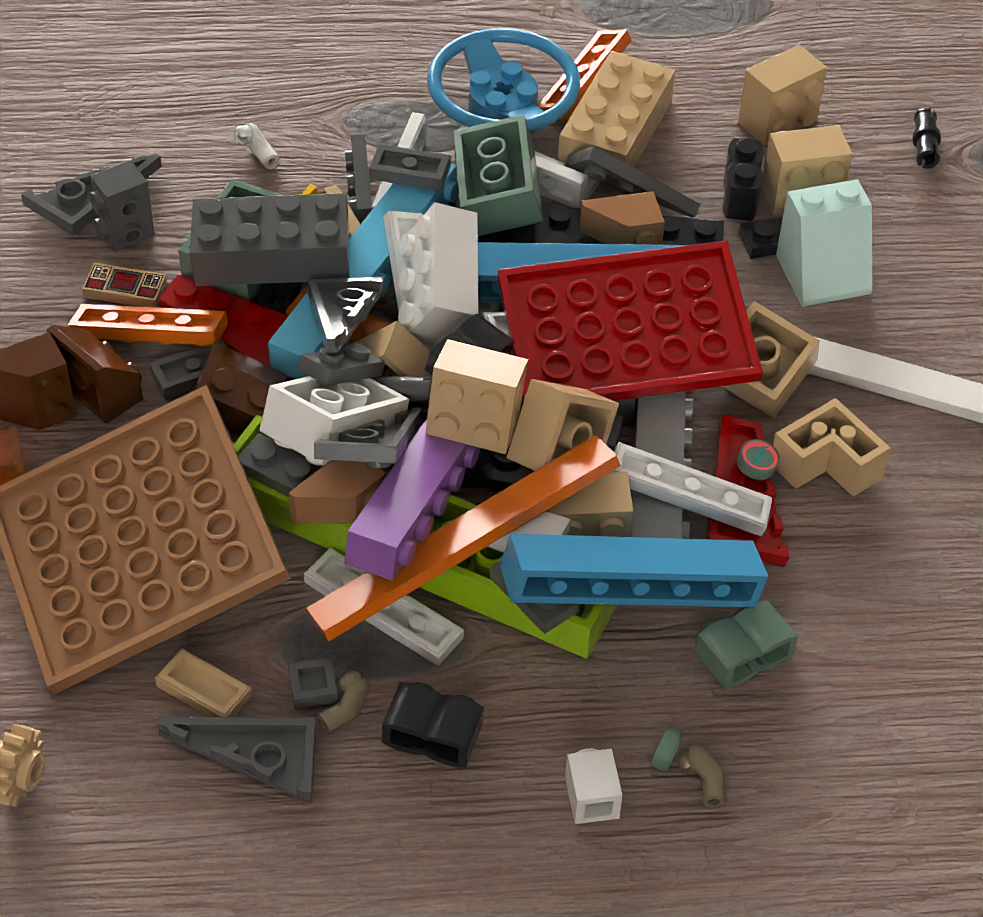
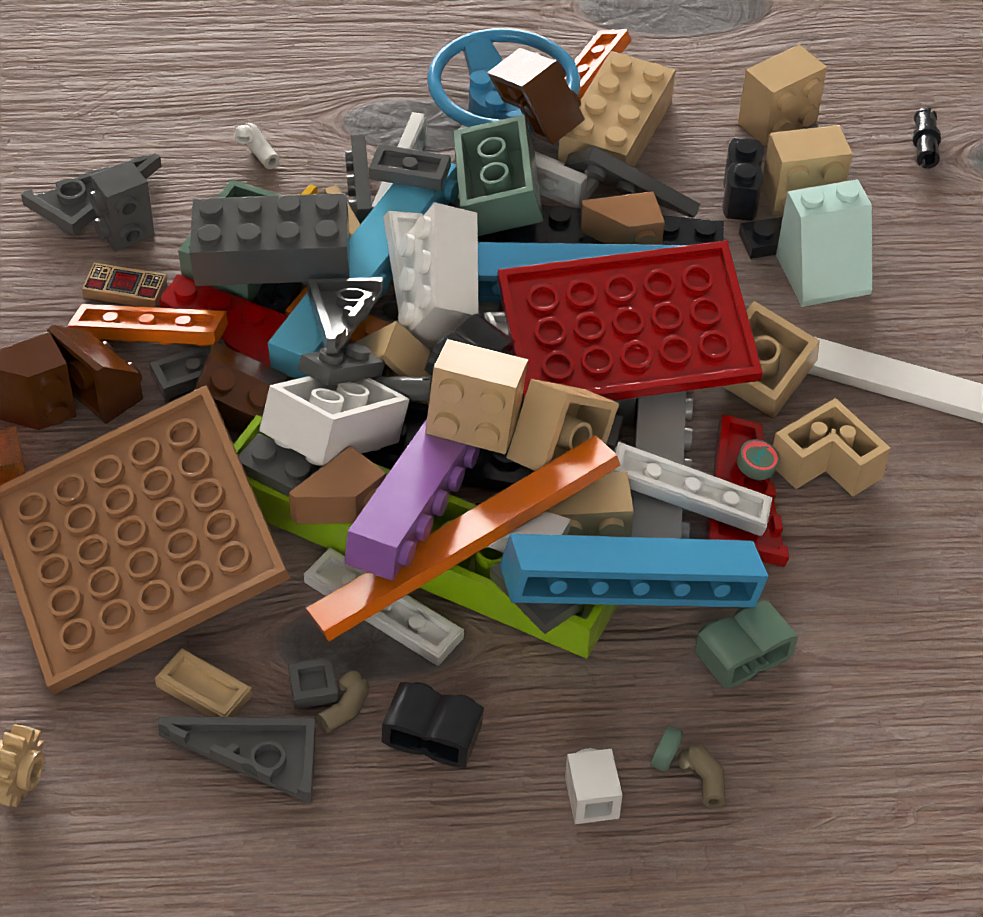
(373, 441): dark grey wing -> none
(540, 92): none -> reddish brown brick

